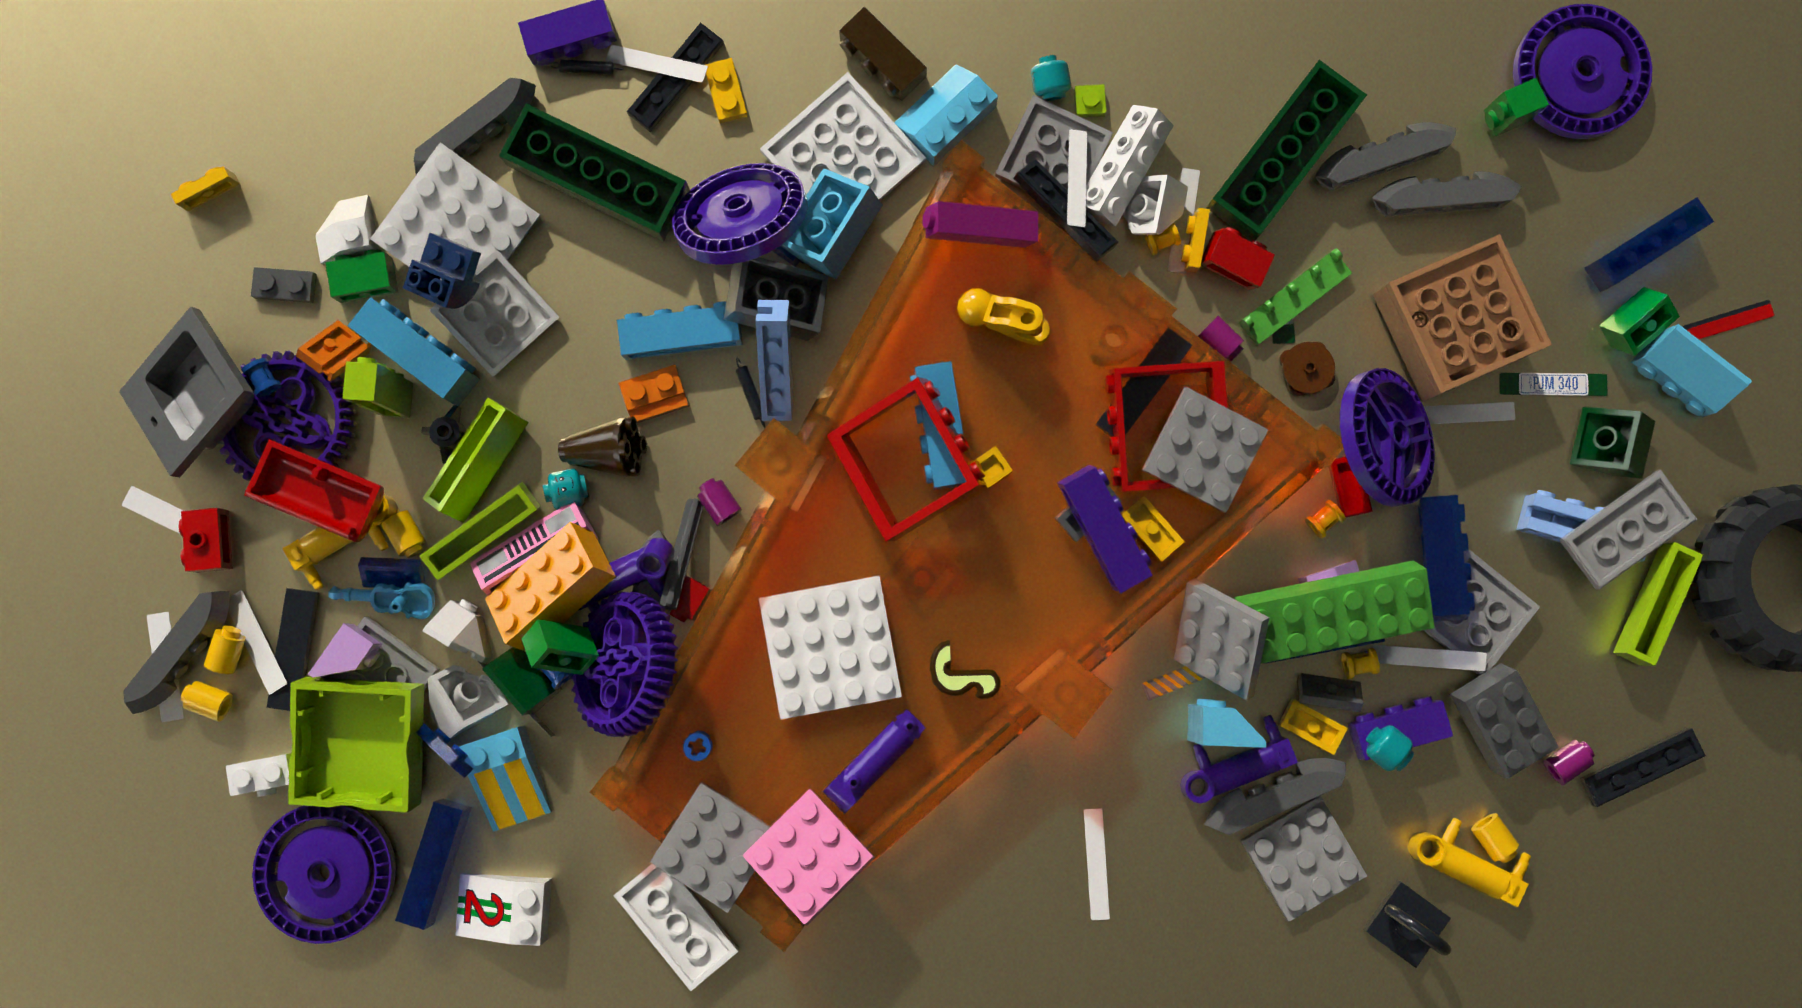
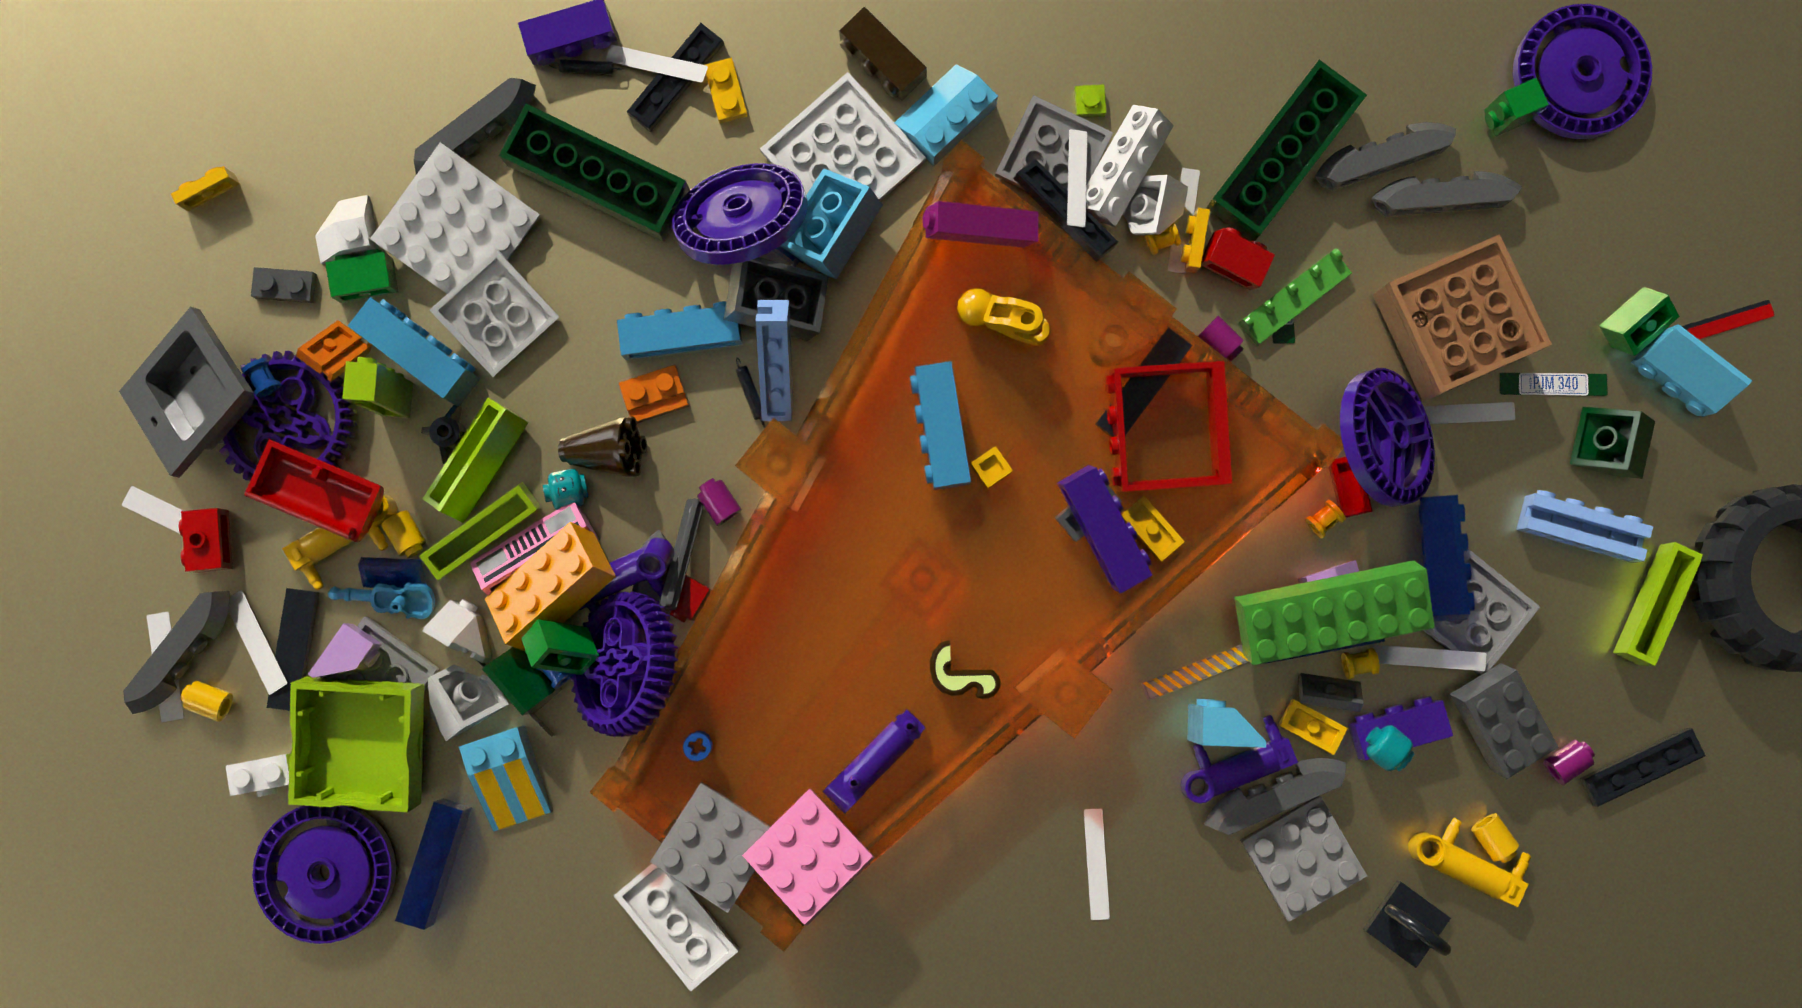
(225, 650): yellow brick -> none
(444, 273): dark blue brick -> none
(453, 756): clear blue plate -> none
(504, 908): white slope -> none
(830, 647): white plate -> none
(864, 481): red window -> none
(1051, 78): teal head -> none
(1205, 449): light grey plate -> none
(1221, 638): light grey plate -> none
(1307, 368): reddish brown piece -> none
(1628, 529): light grey tile -> none
(1649, 244): clear blue brick -> none

